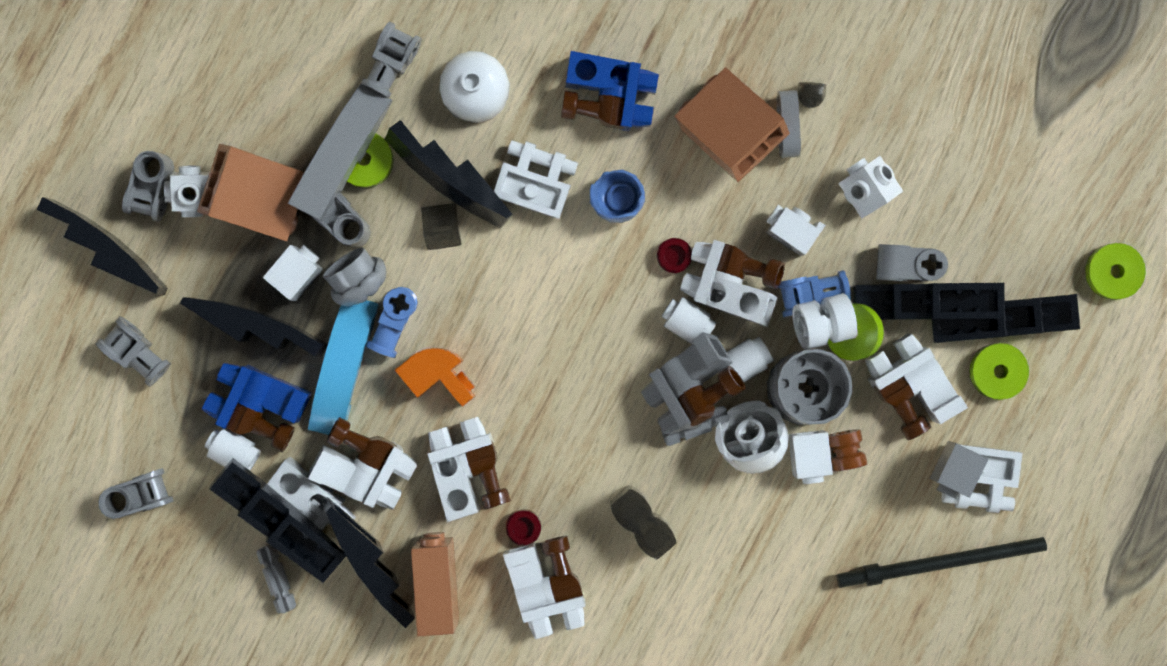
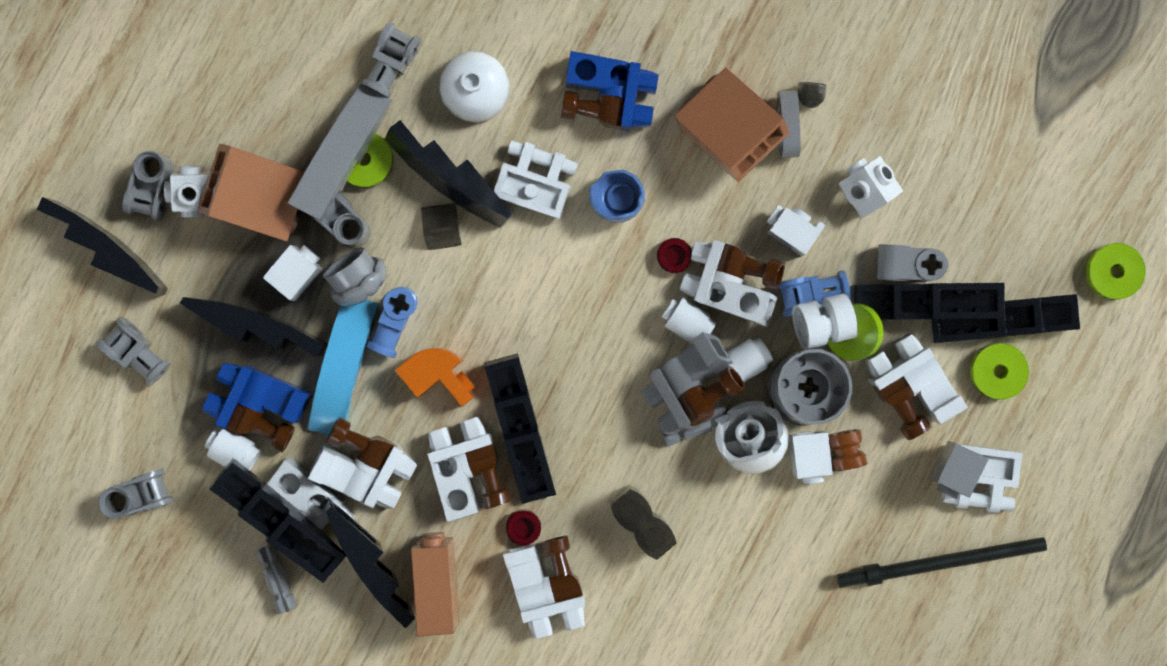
(520, 428): none -> black slope

